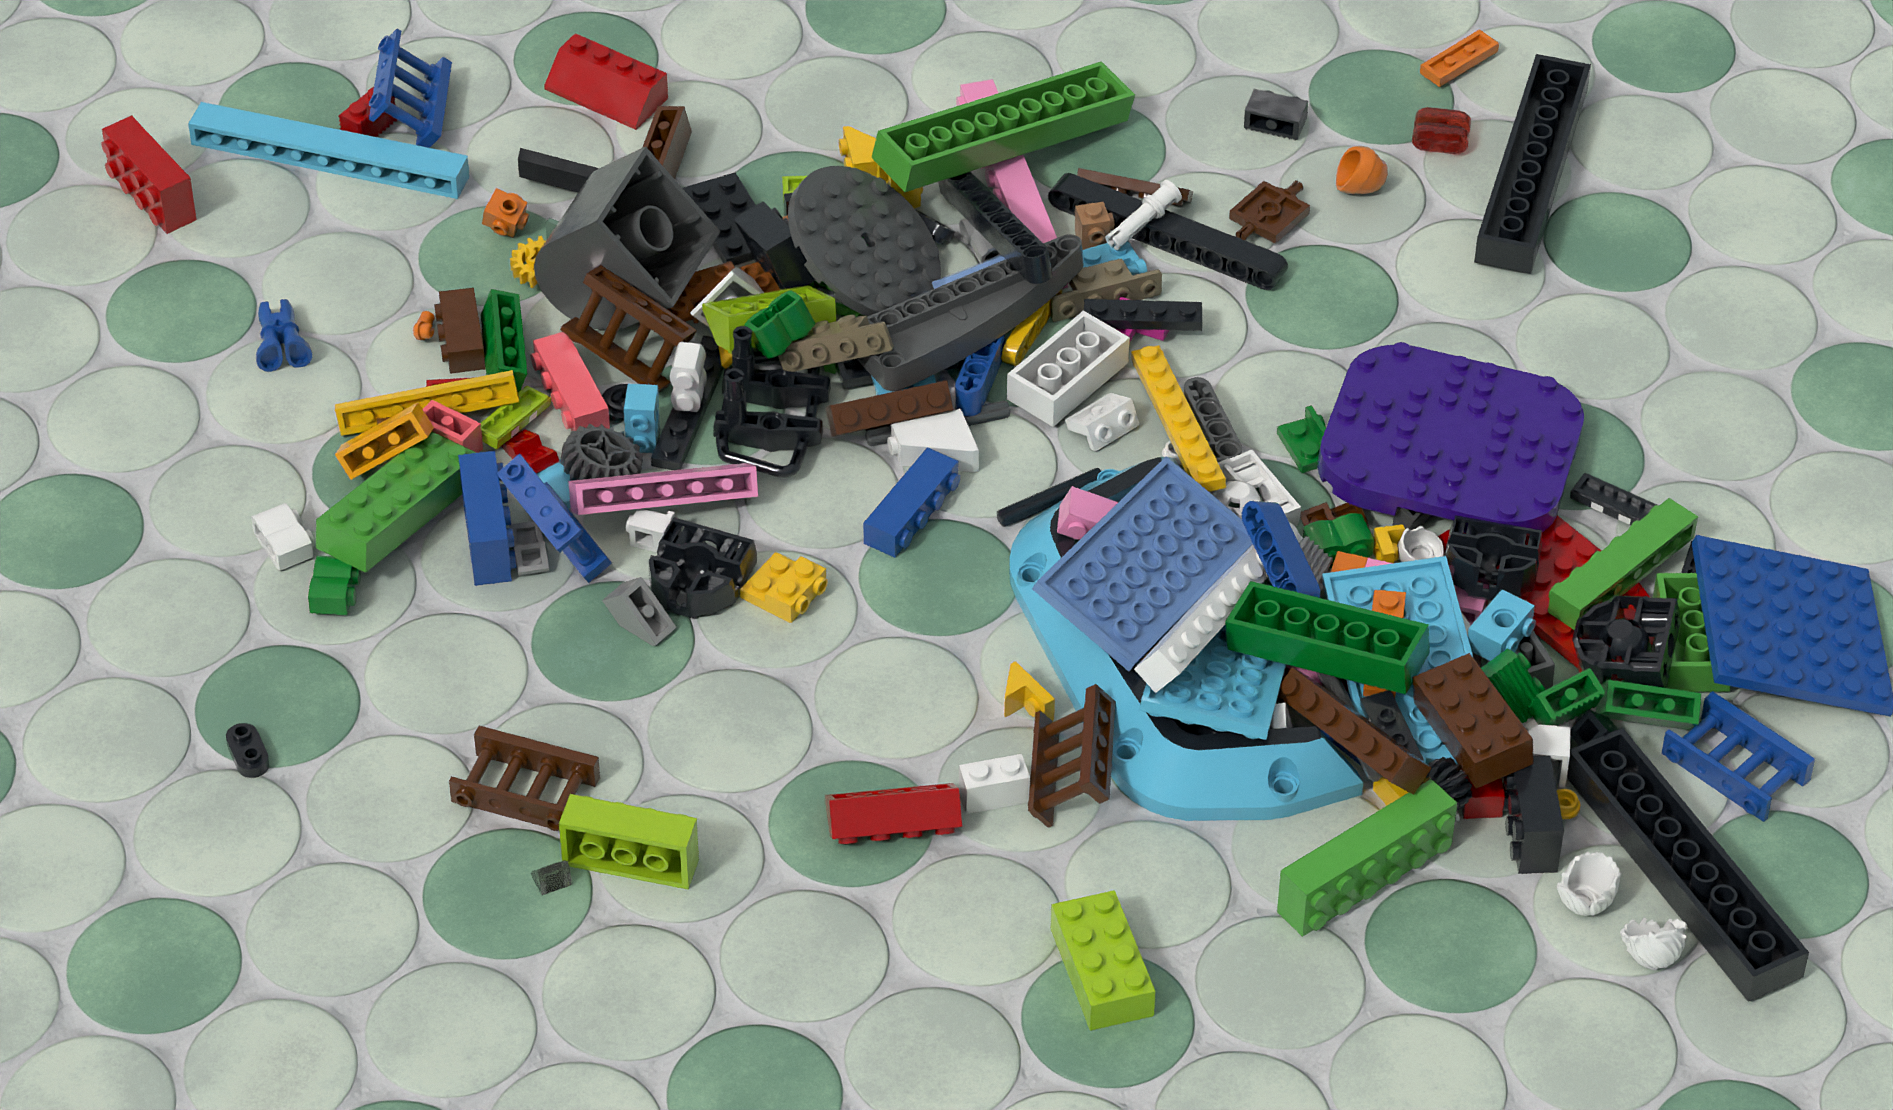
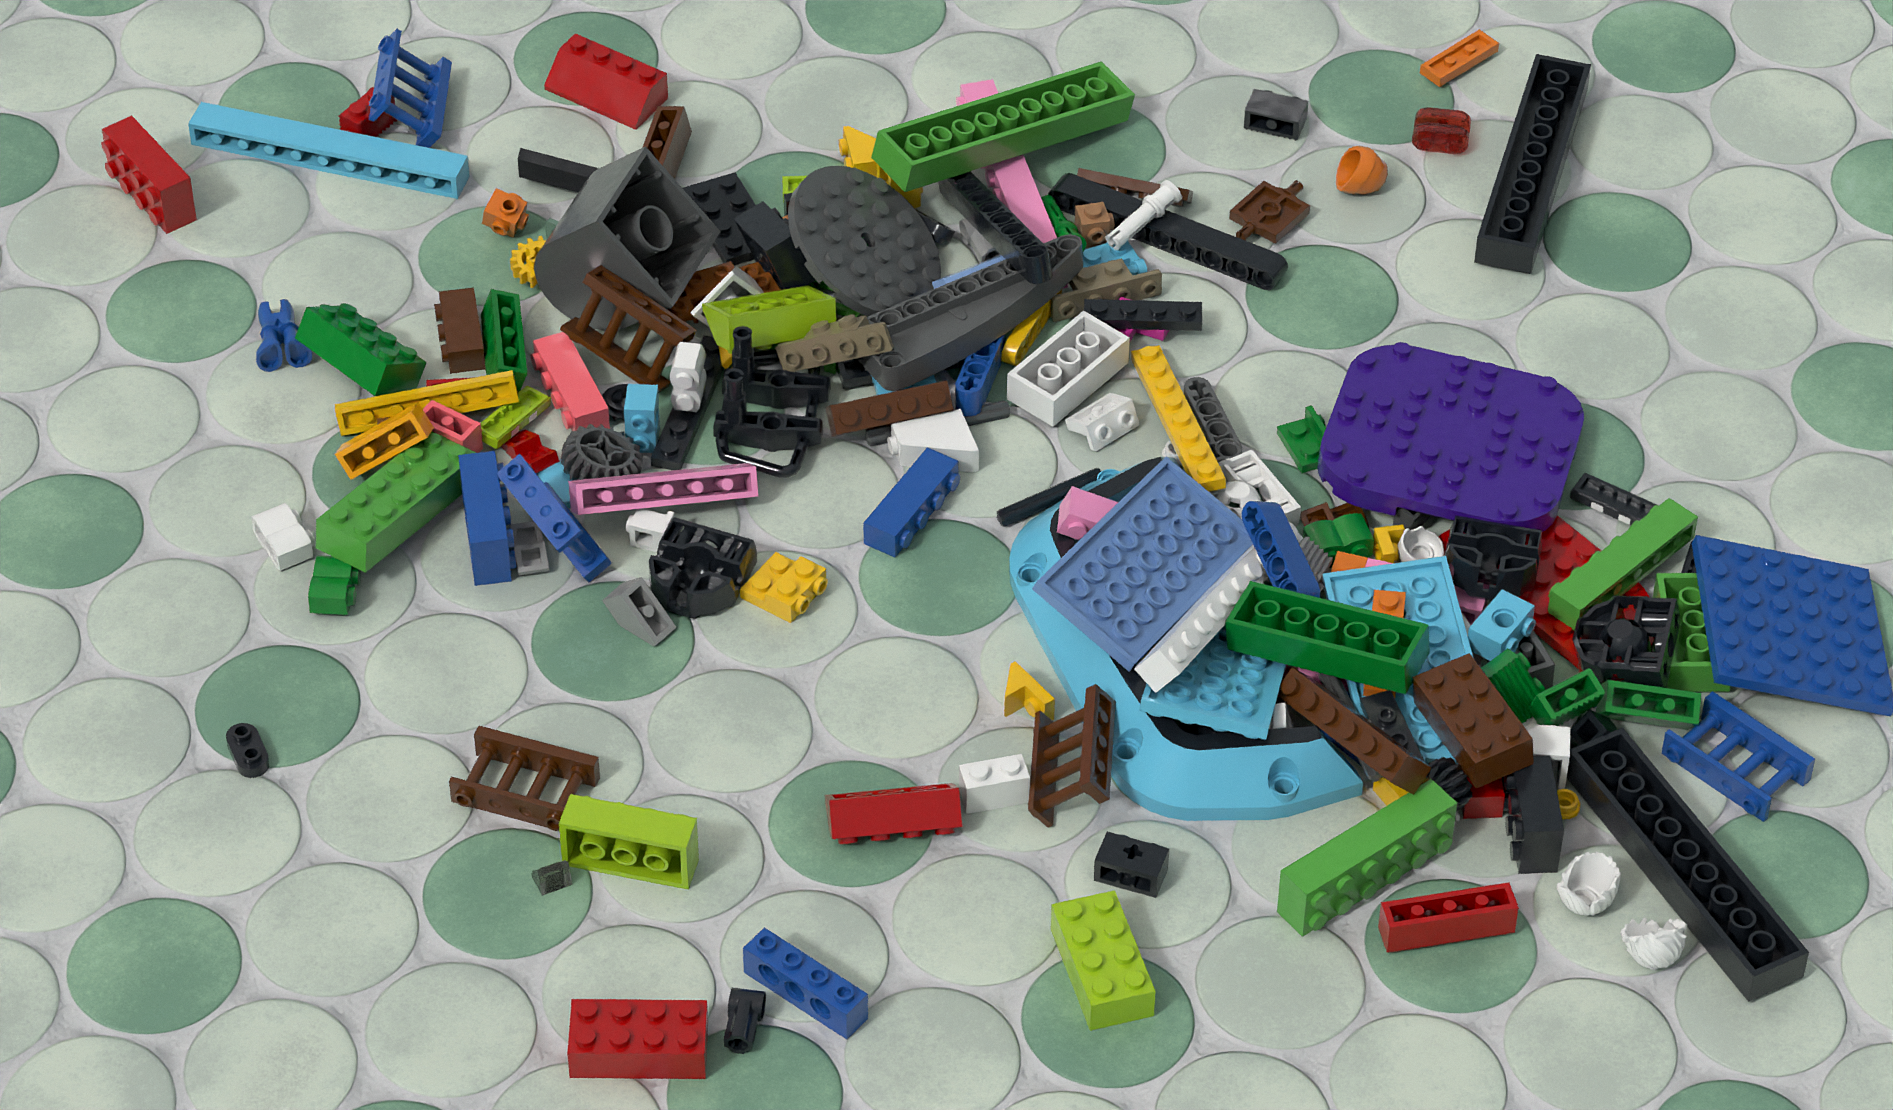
(360, 349): none -> green brick
(423, 328): orange arm -> none
(638, 1039): none -> red brick
(744, 1012): none -> black piece
(780, 324): green brick -> none
(805, 983): none -> blue brick
(1058, 220): none -> green pin
(1131, 864): none -> black brick
(1448, 917): none -> red brick

